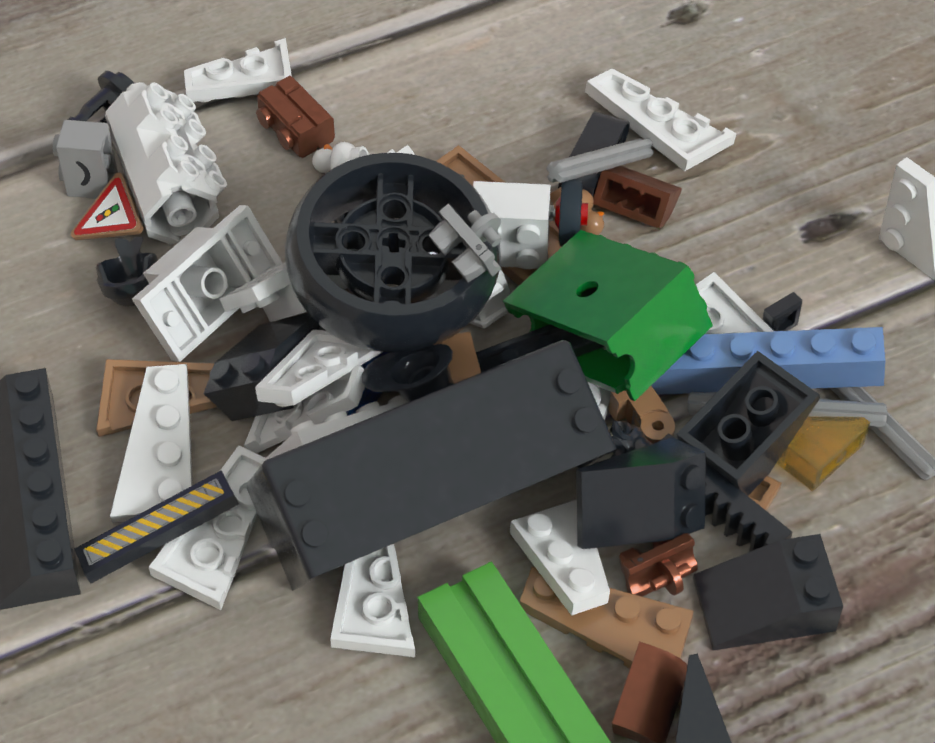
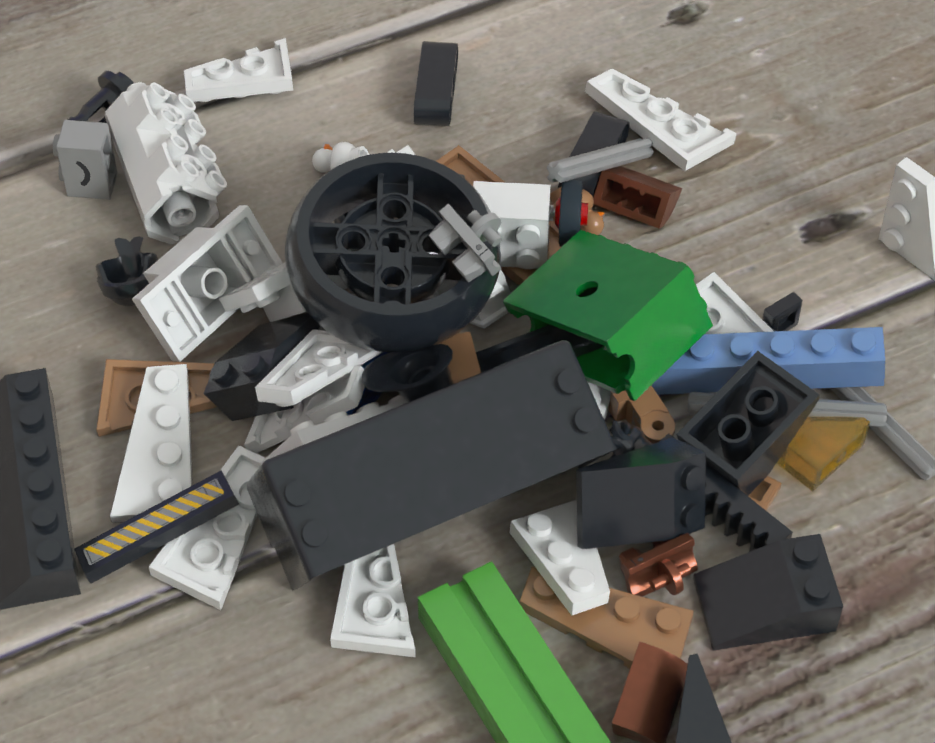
(110, 213): piece -> none
(295, 117): copper brick -> none
(436, 83): none -> black beam

